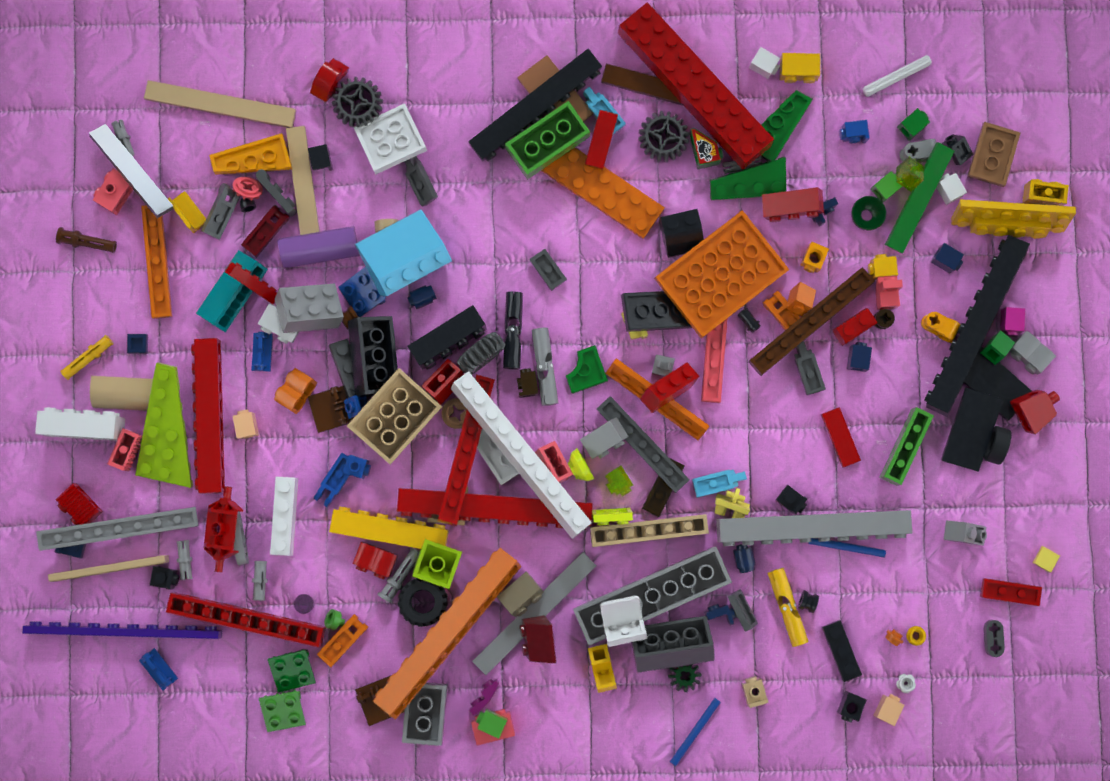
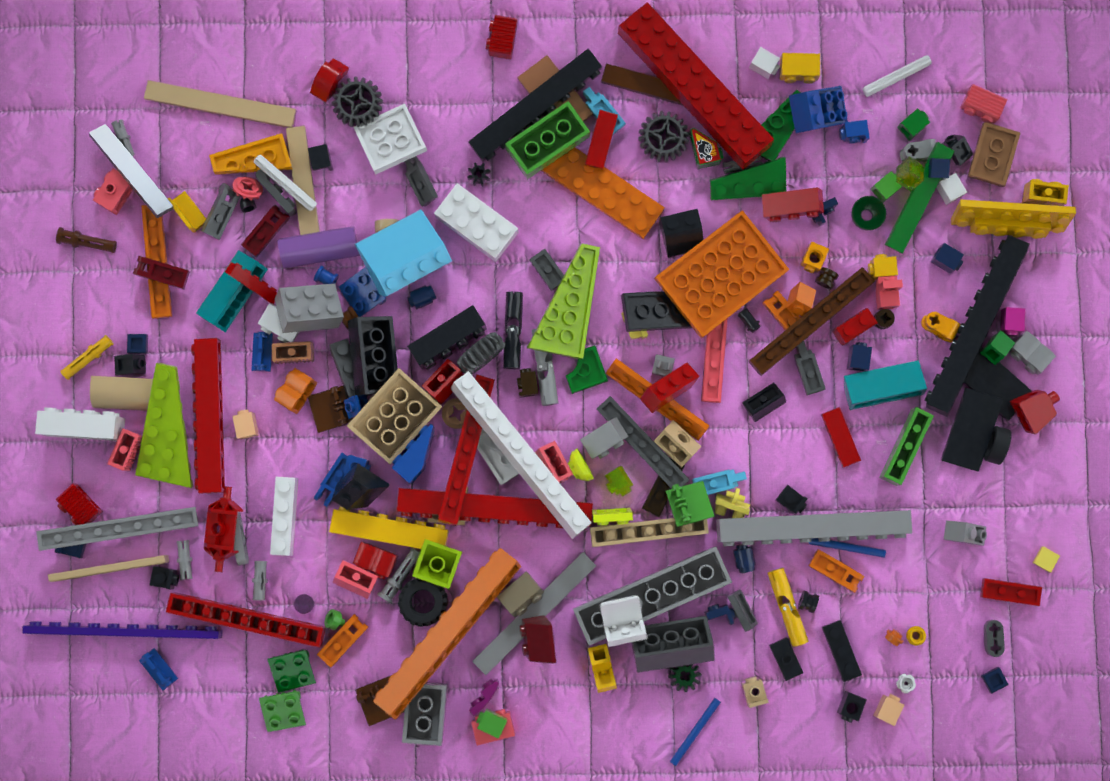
(130, 364): none -> black bracket
(162, 272): none -> dark red plate
(285, 182): none -> white axle
(292, 352): none -> nougat brick
(325, 276): none -> blue bush
(355, 579): none -> coral brick
(358, 488): none -> black slope
(415, 458): none -> blue slope
(475, 178): none -> black gear
(476, 222): none -> white brick
(502, 37): none -> red brick
(567, 317): none -> lime wing
(677, 443): none -> tan brick
(689, 503): none -> bright green hinge
(764, 402): none -> black slope
(786, 659): none -> black plate
(818, 109): none -> blue slope
(826, 278): none -> dark brown wheel
(835, 570): none -> orange plate
(884, 385): none -> teal brick
(939, 168): none -> dark blue tile
(983, 104): none -> coral brick
(994, 680): none -> dark blue tile

